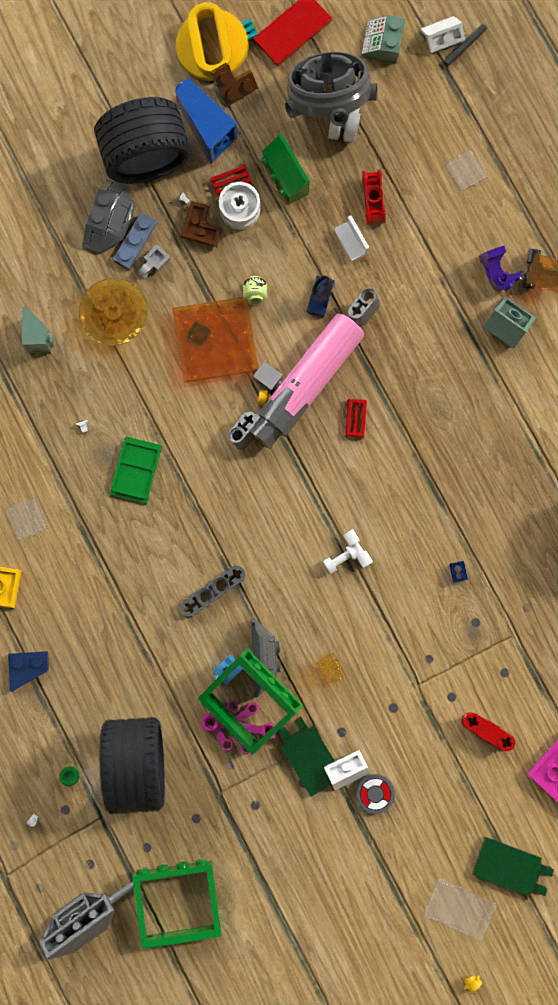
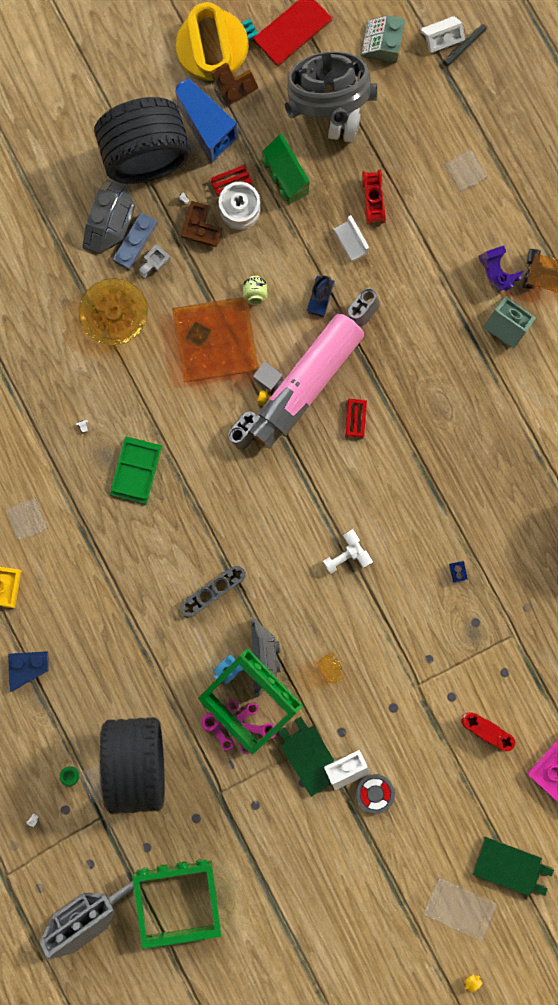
(35, 334): sand green slope -> none

